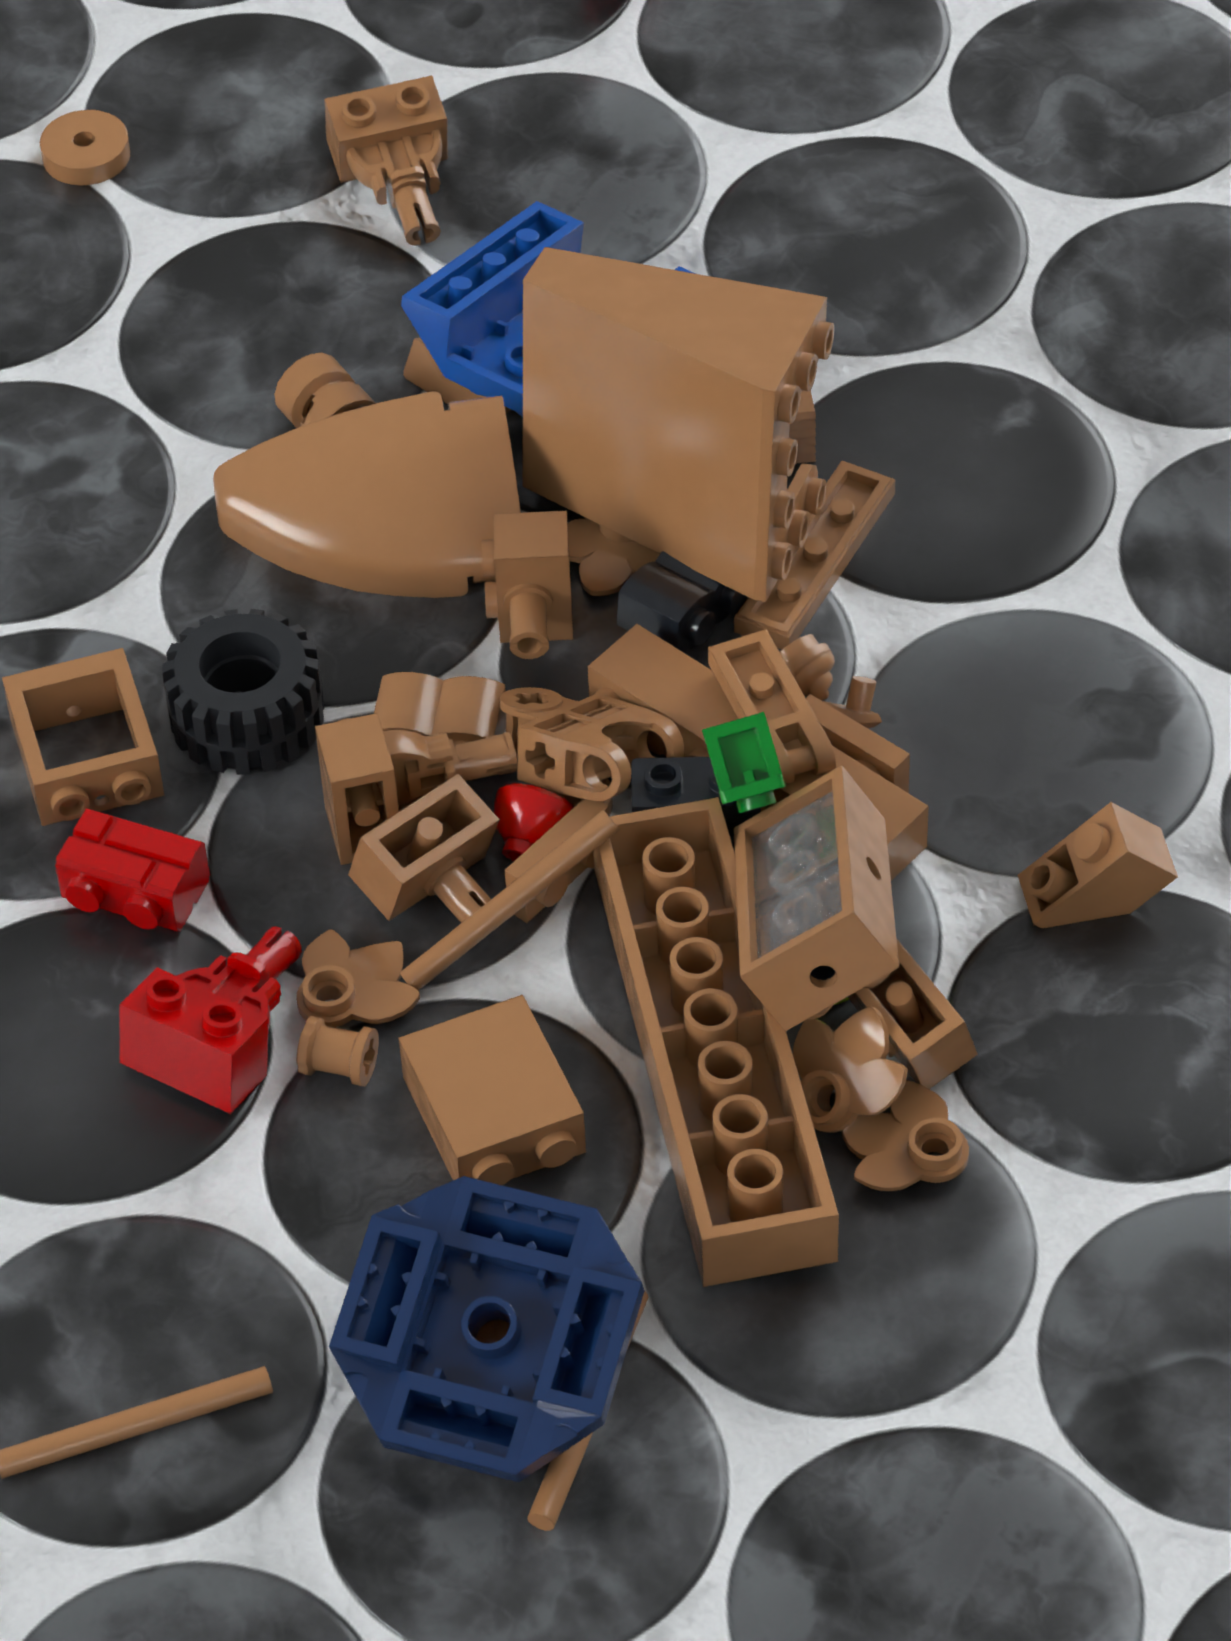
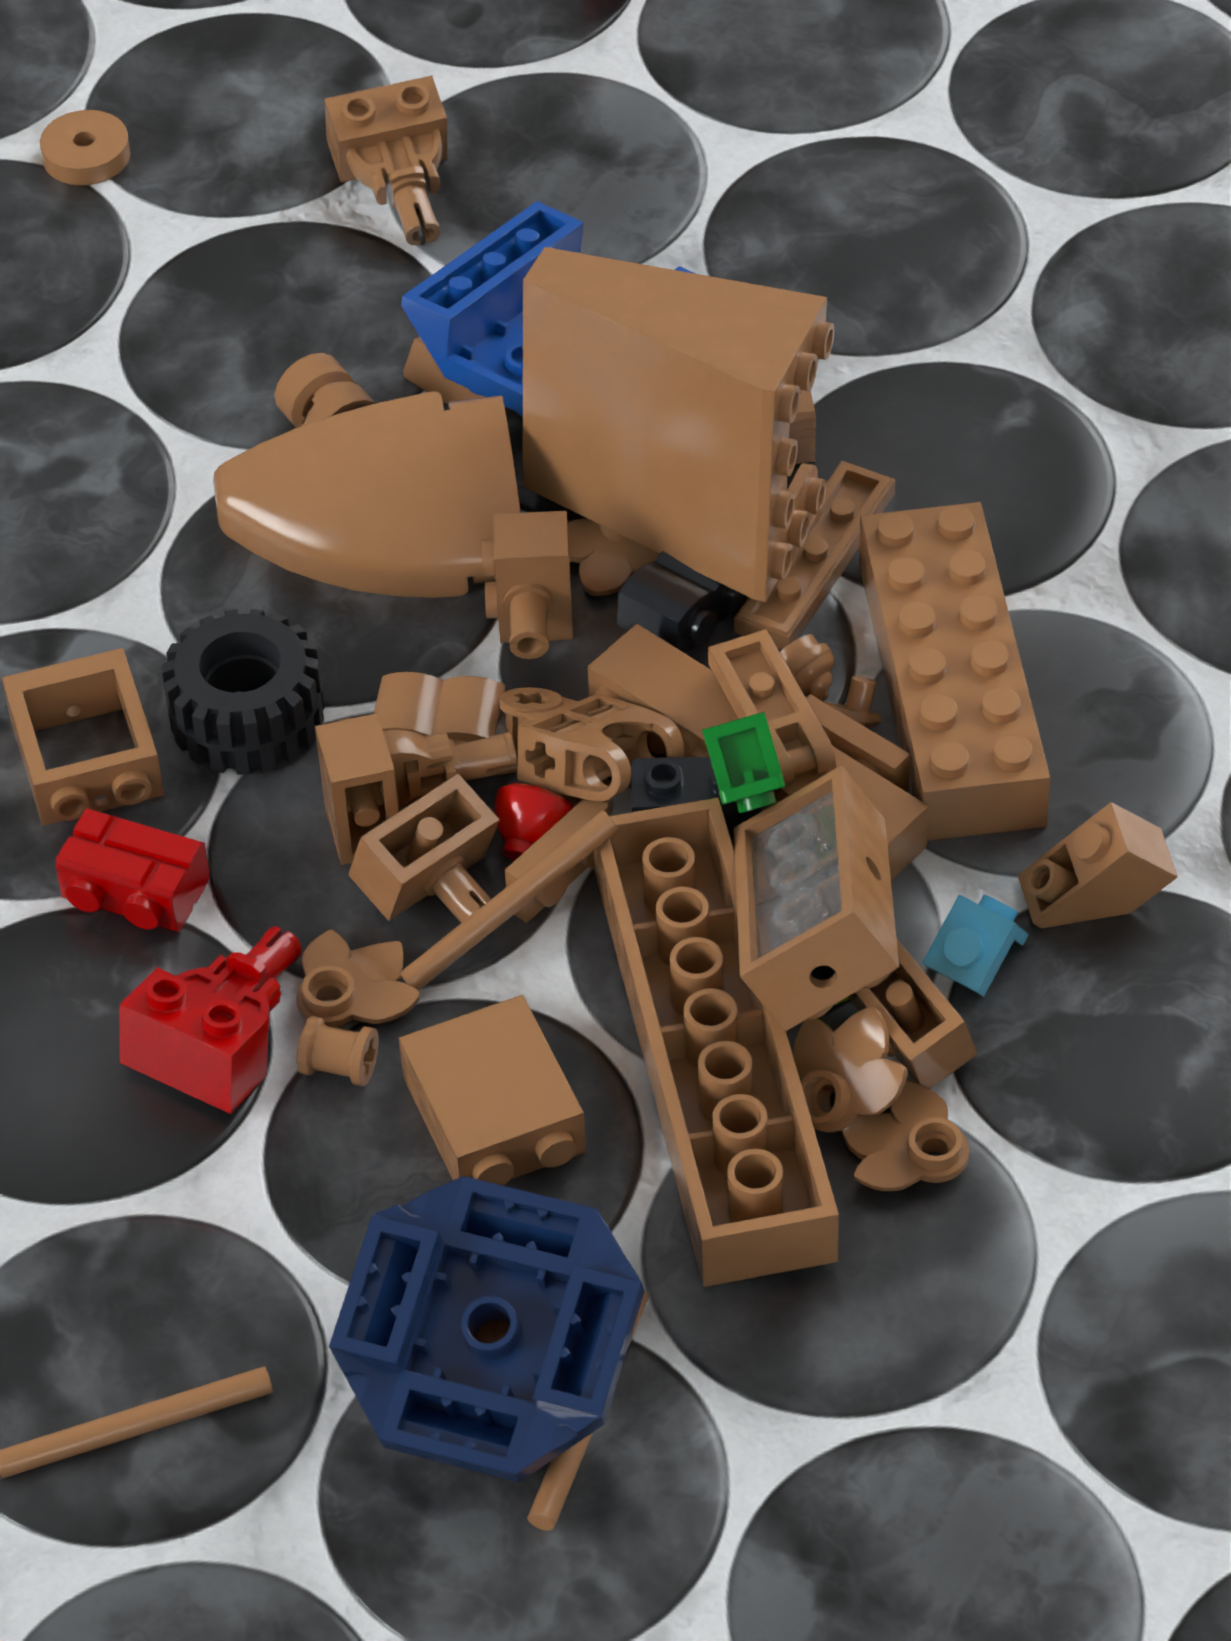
(953, 670): none -> medium nougat brick
(974, 942): none -> medium azure bracket

